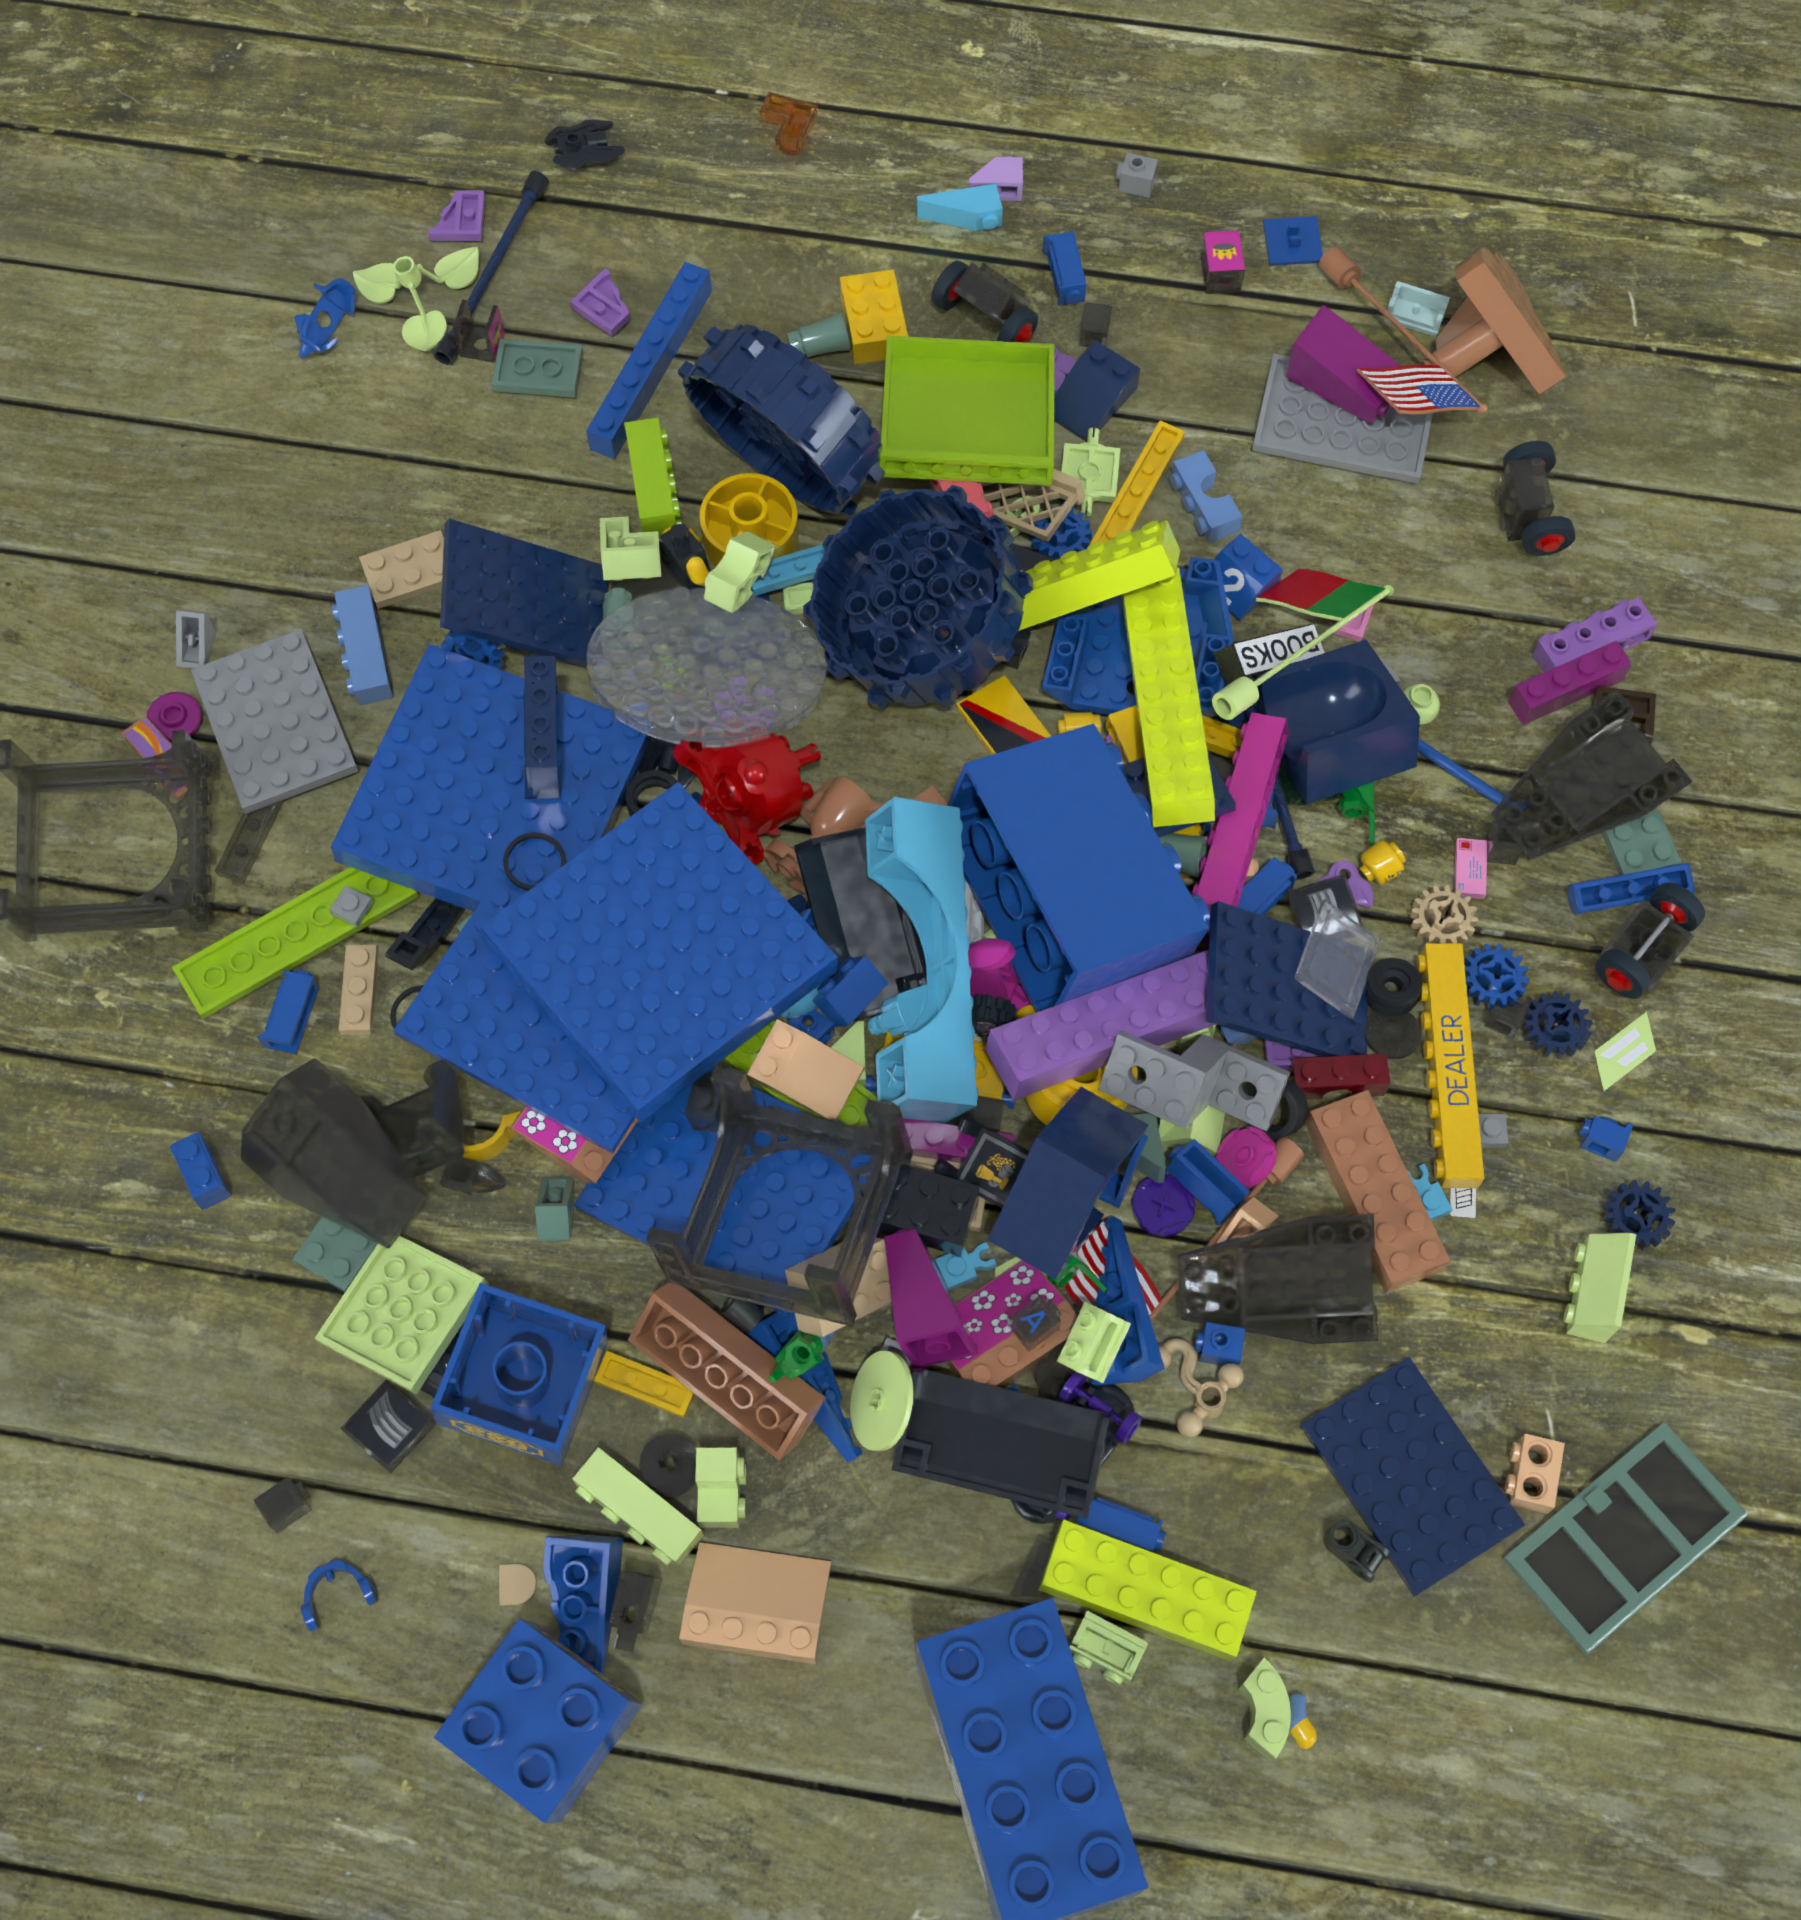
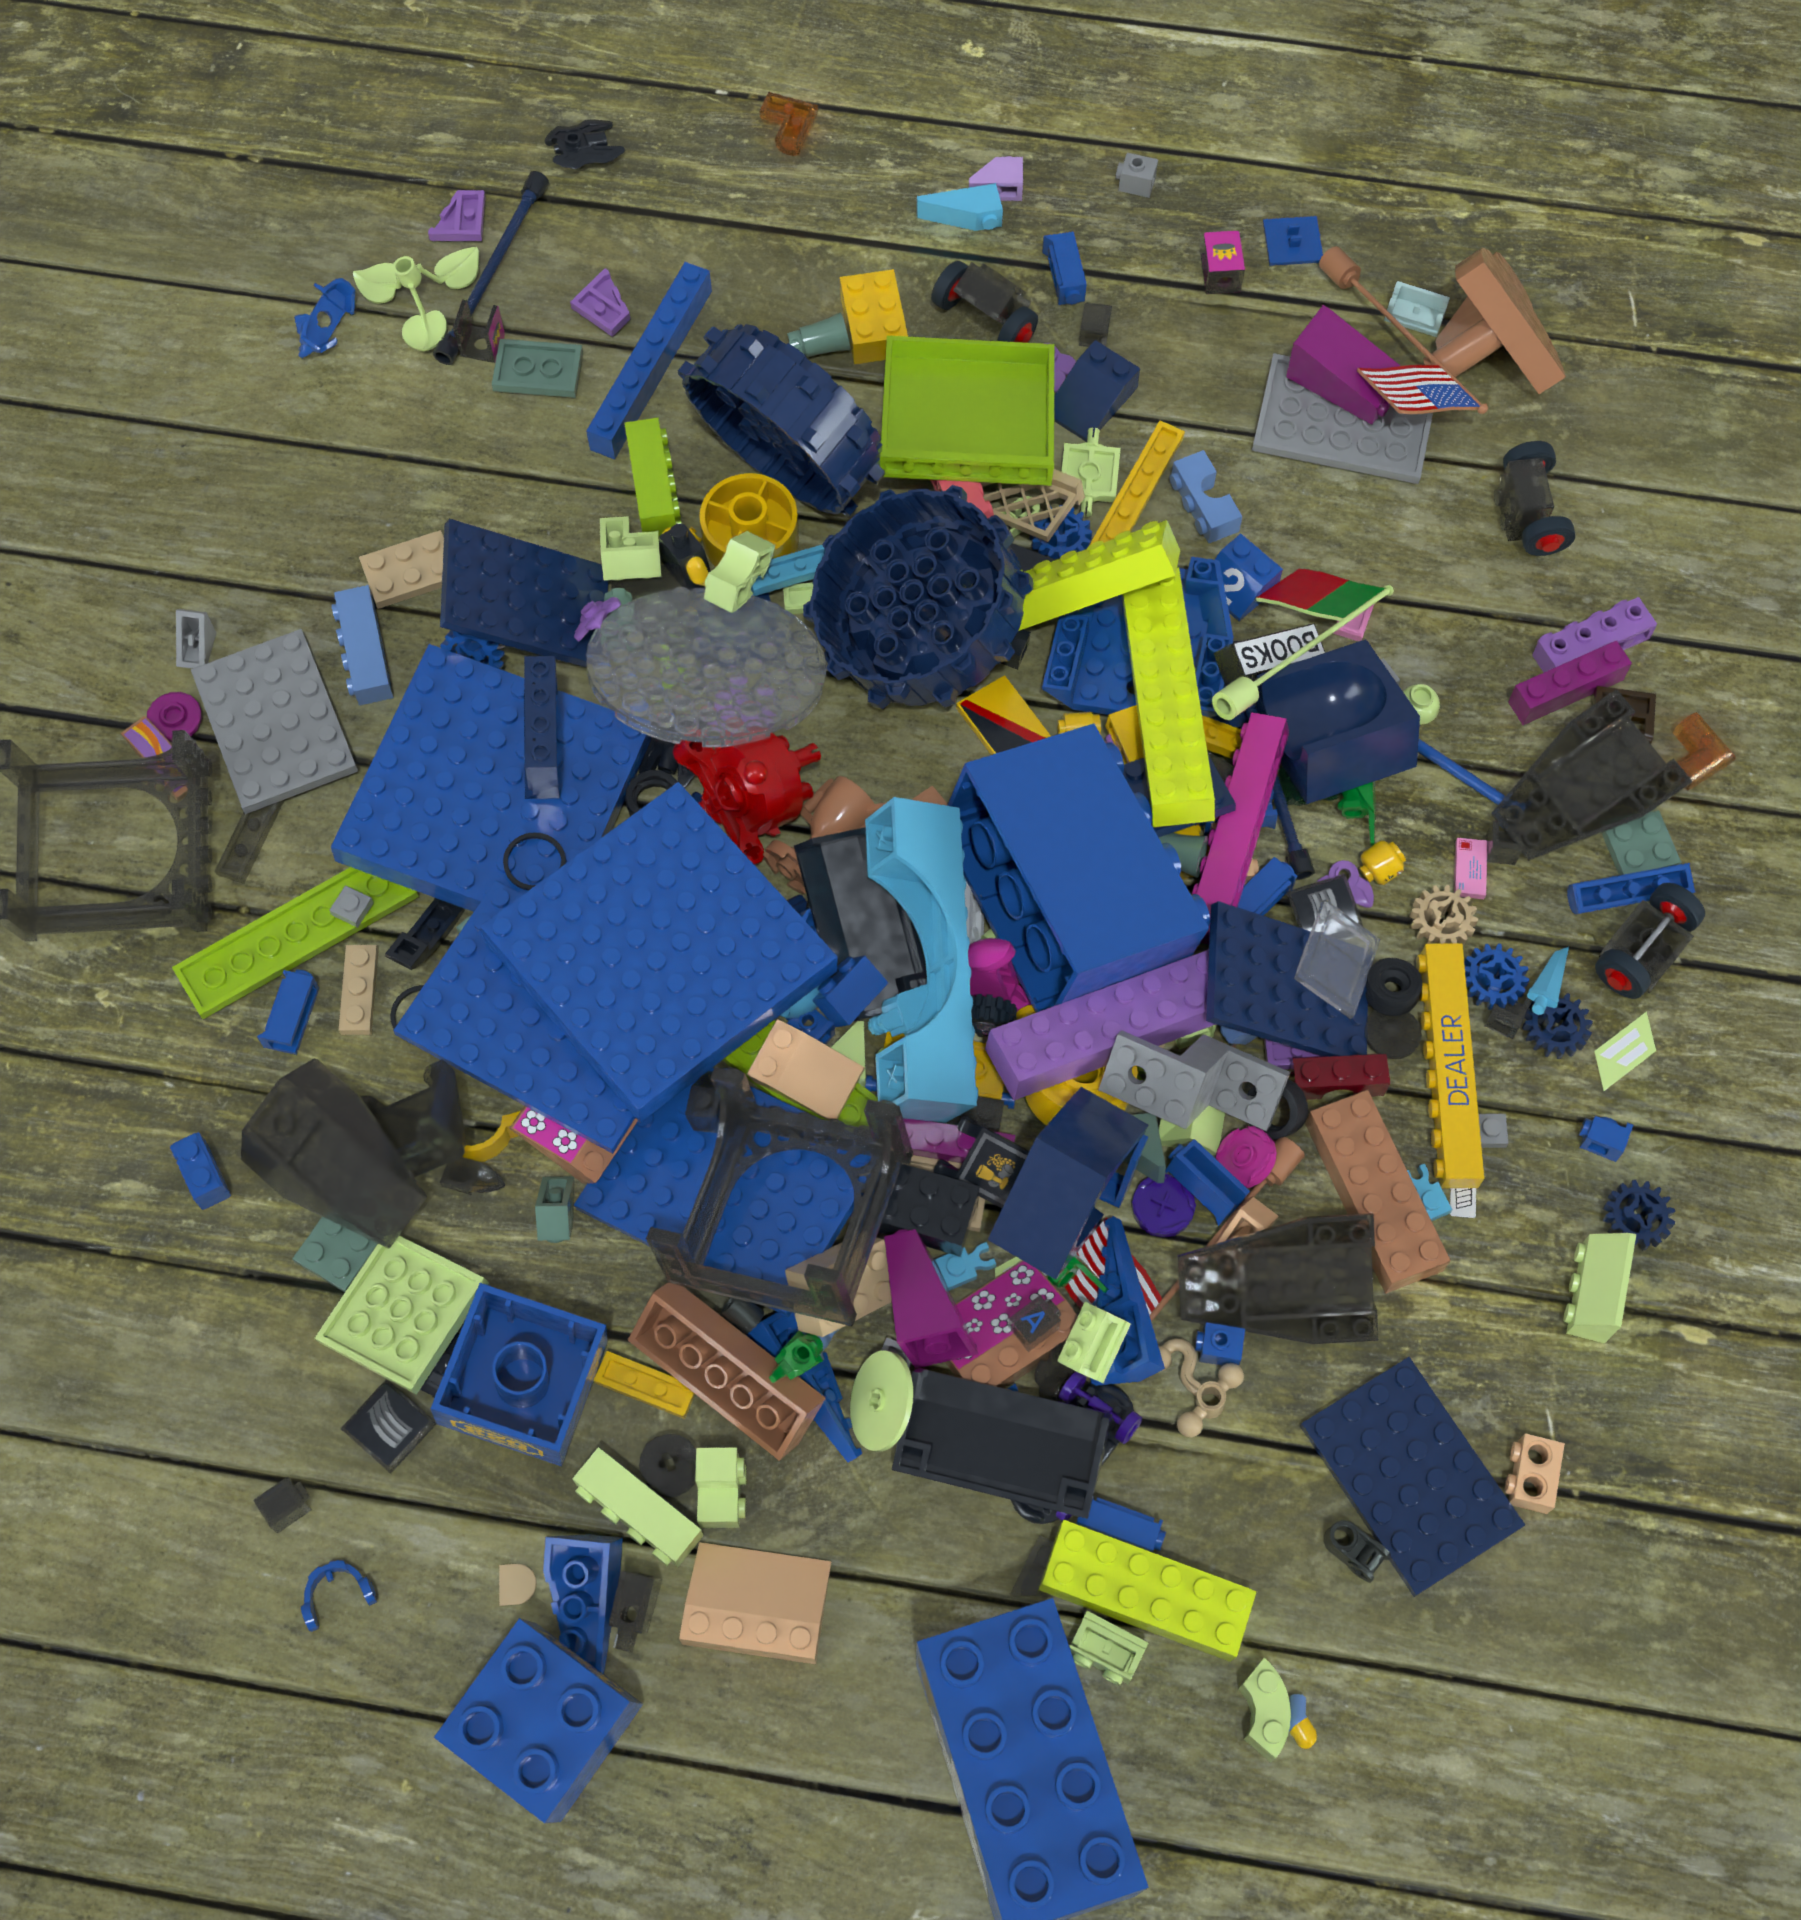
(594, 614): none -> medium lavender plate
(1547, 986): none -> medium azure bar
(1625, 1538): door -> none
(1706, 749): none -> clear orange brick

